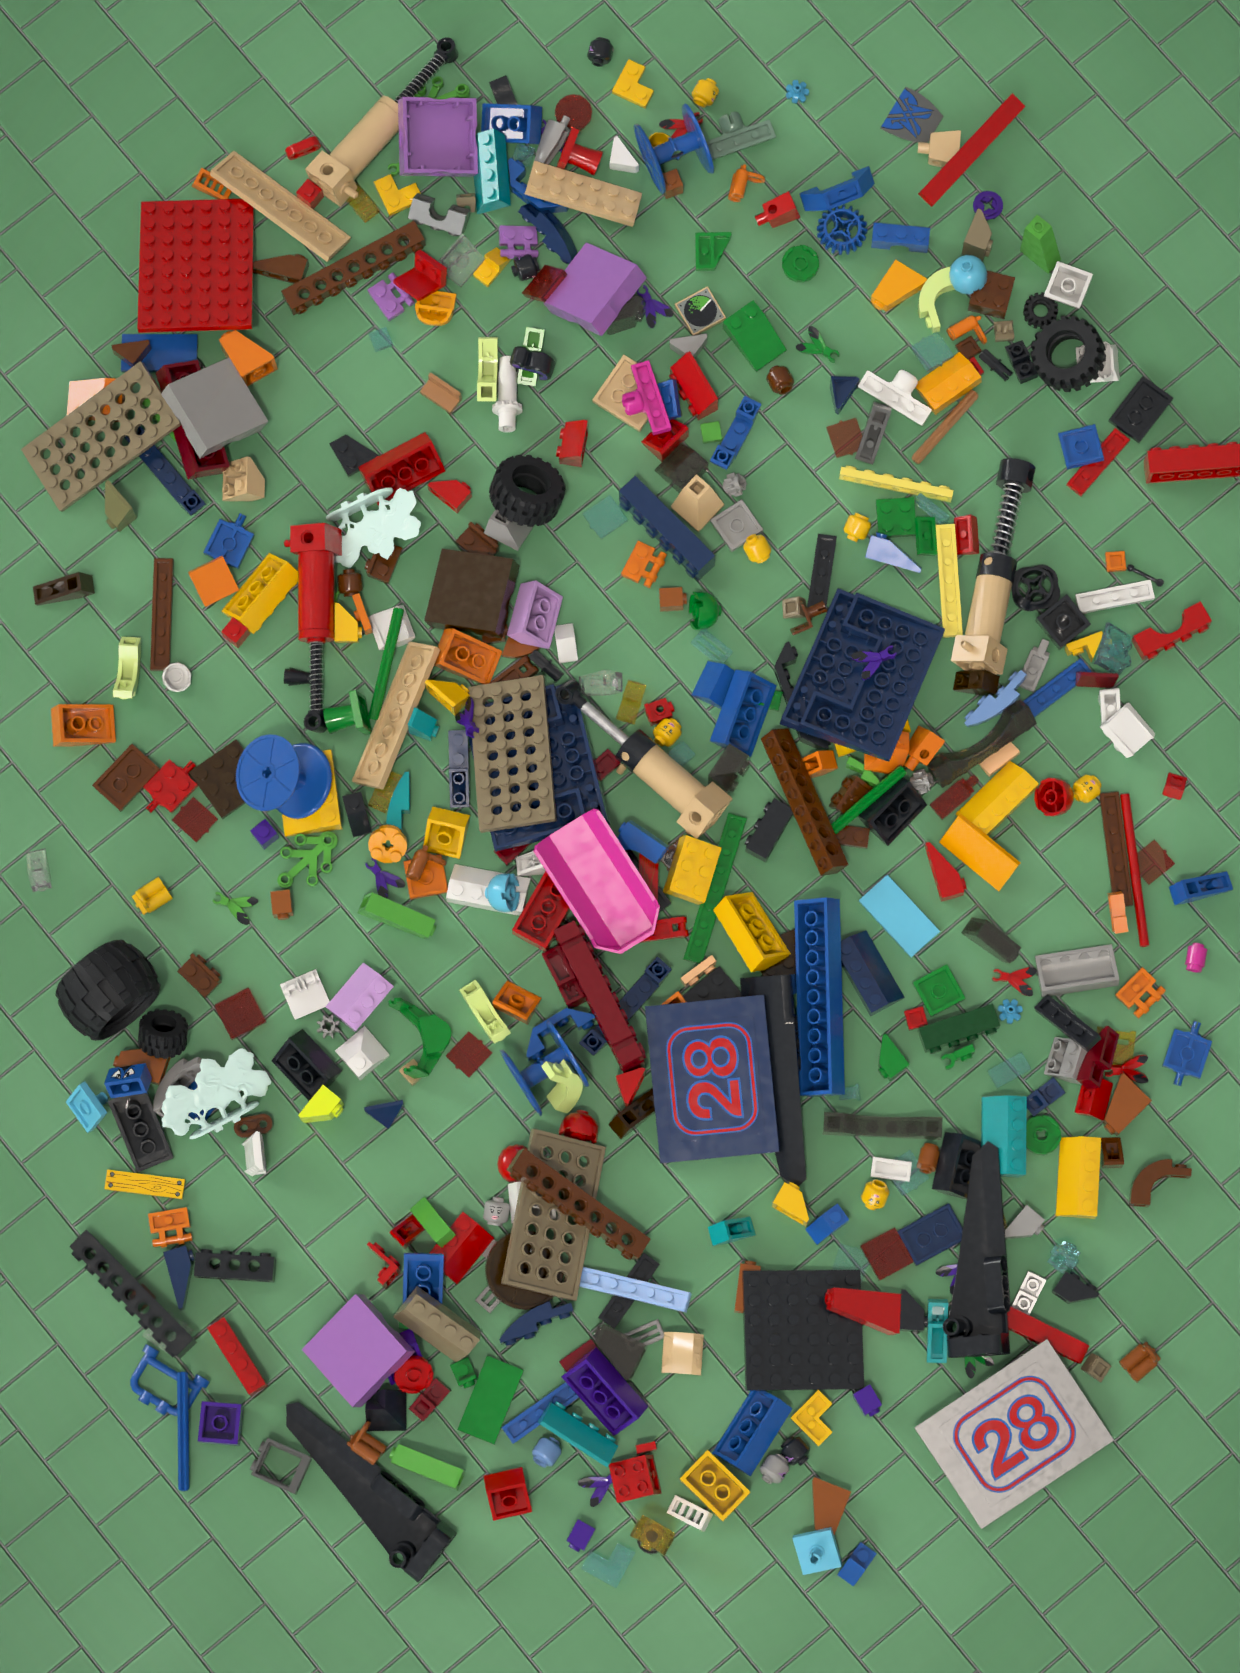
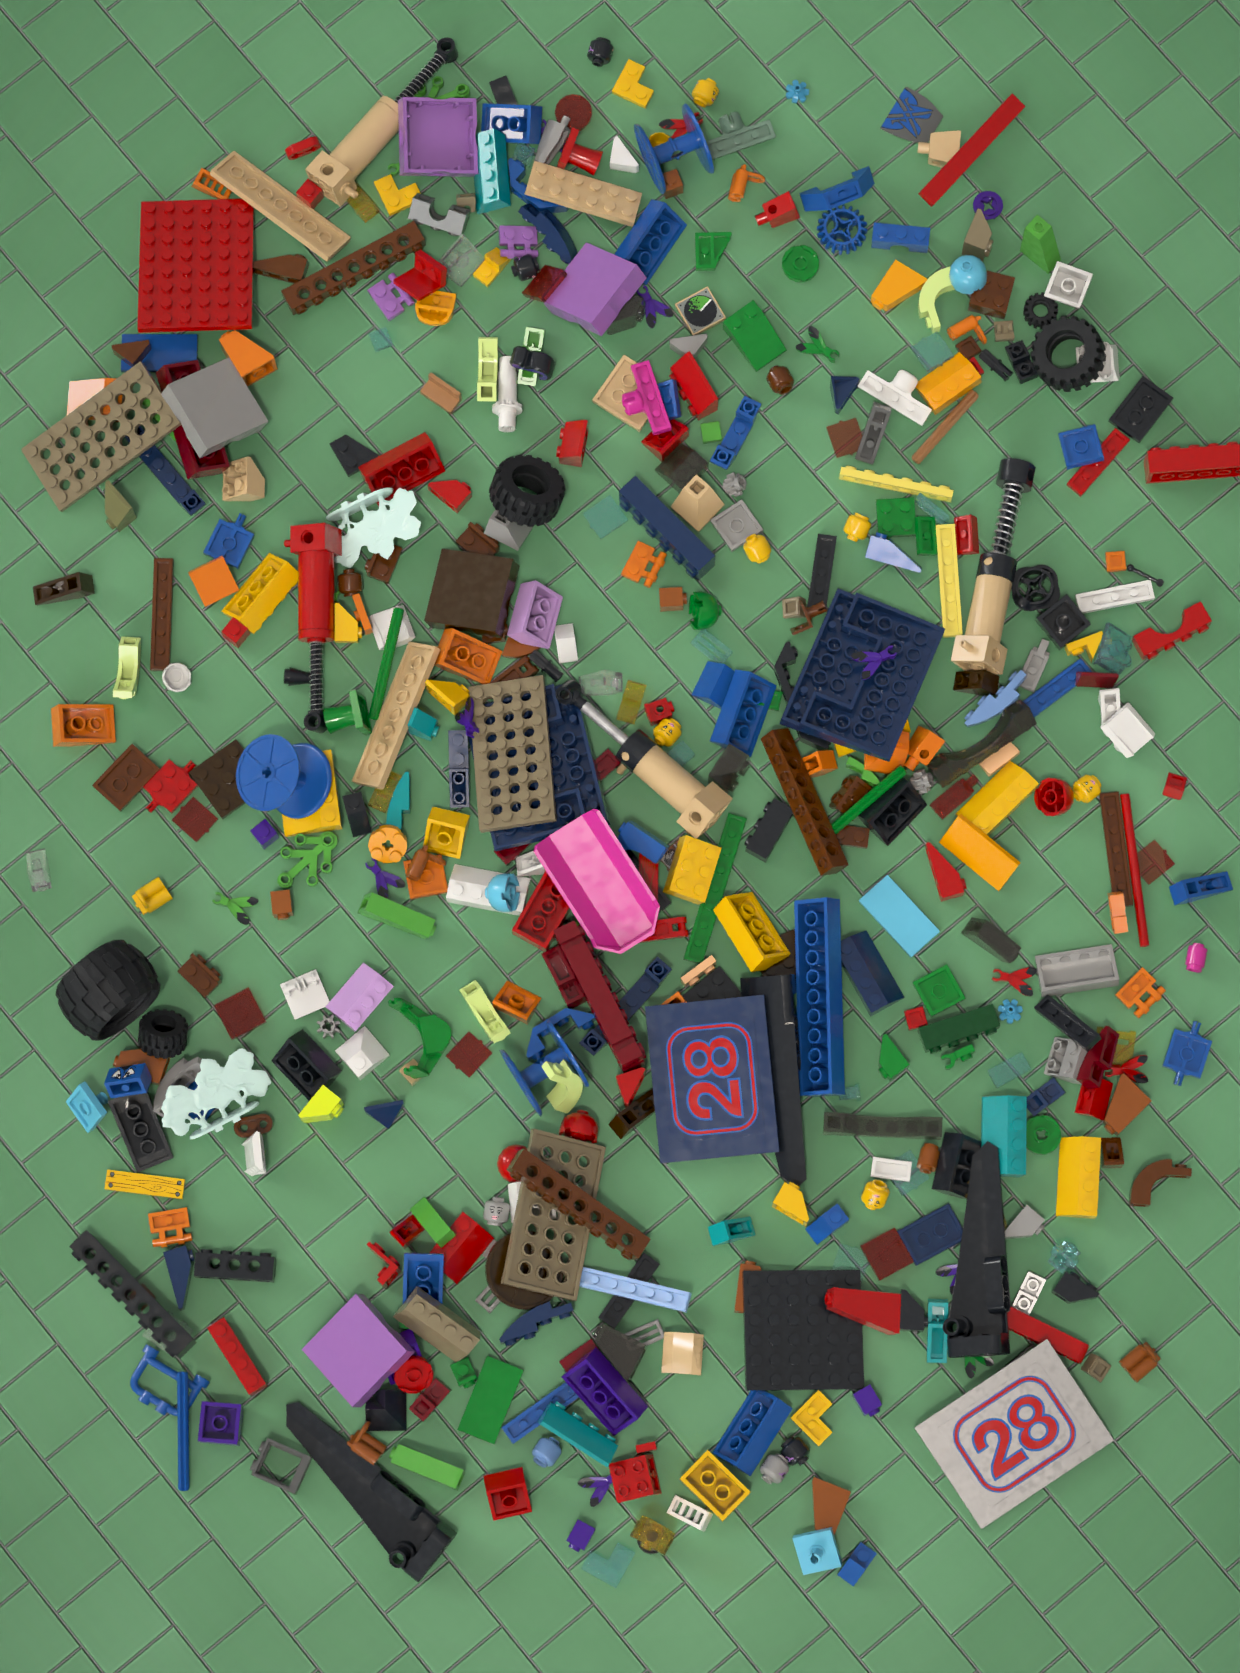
(651, 237): none -> blue slope

